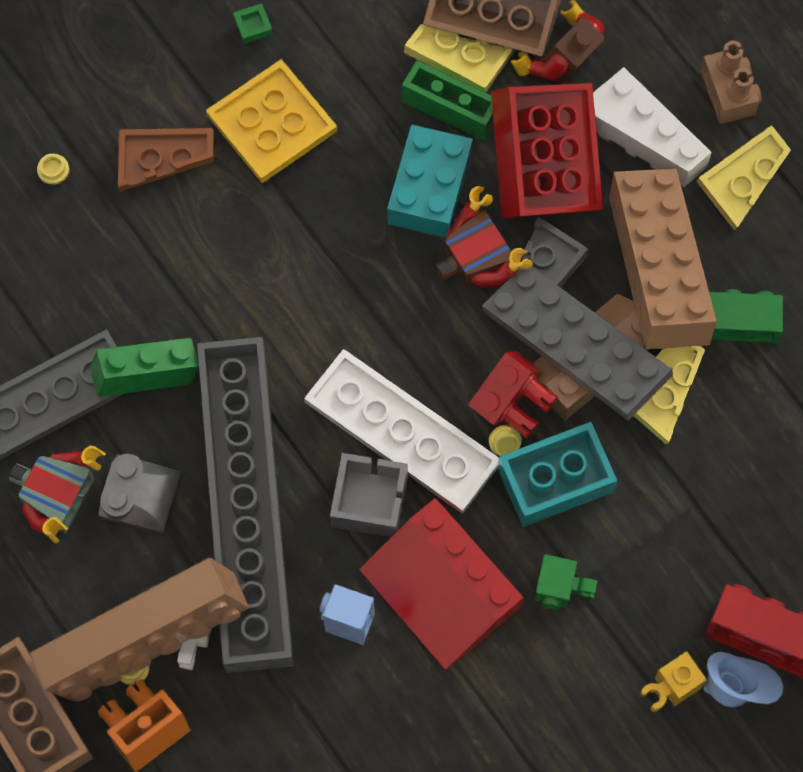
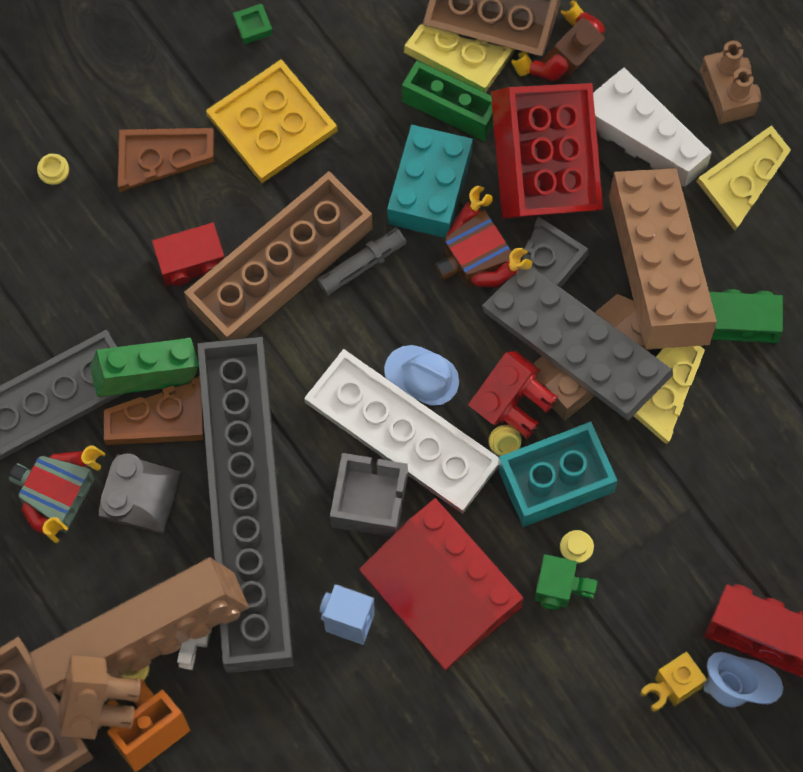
(84, 695): none -> medium nougat brick
(159, 418): none -> dark orange wing
(188, 254): none -> red brick
(279, 259): none -> medium nougat brick
(372, 254): none -> dark grey pin
(422, 374): none -> light blue piece
(577, 546): none -> light yellow plate

